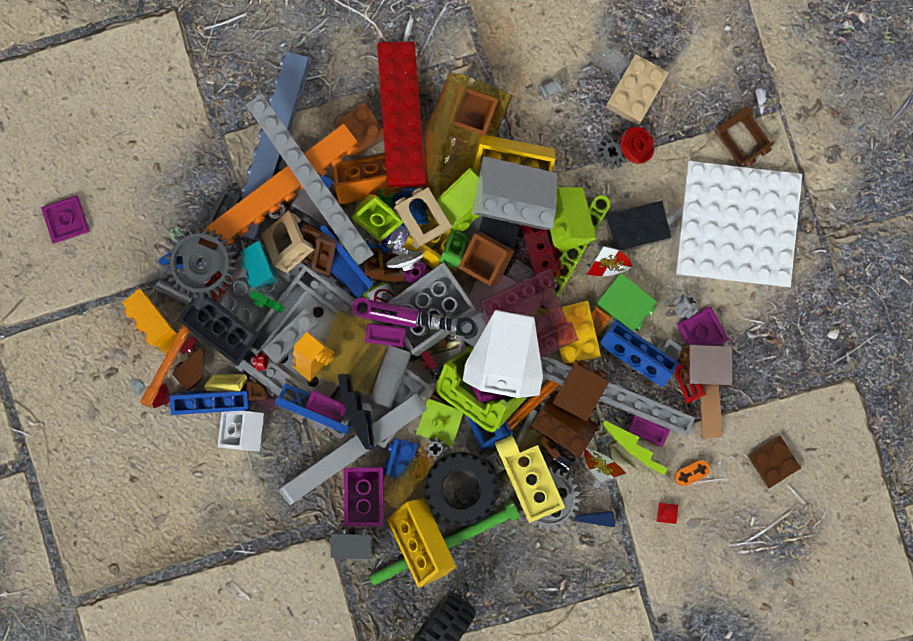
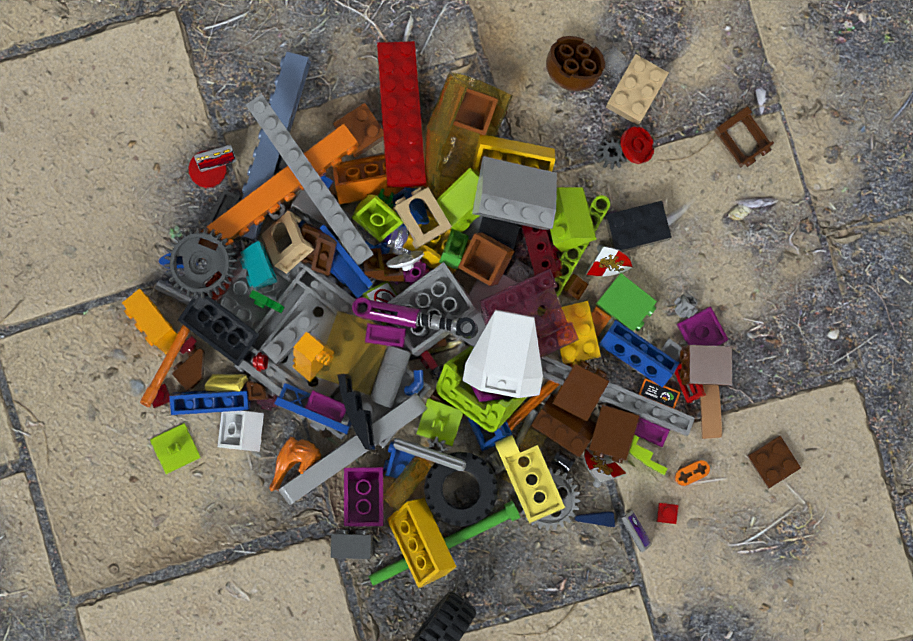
(65, 219): magenta tile -> none
(175, 448): none -> lime piece
(208, 178): none -> red tile
(215, 158): none -> slope
(291, 454): none -> orange hair
(417, 385): none -> blue arm
(430, 454): none -> light grey axle
(549, 446): reddish brown tile -> none
(550, 88): light grey bush -> none
(574, 64): none -> reddish brown cylinder
(575, 286): none -> reddish brown plate
(614, 434): none -> reddish brown panel
(636, 531): none -> slope
(658, 394): none -> black tile
(739, 224): white plate -> none

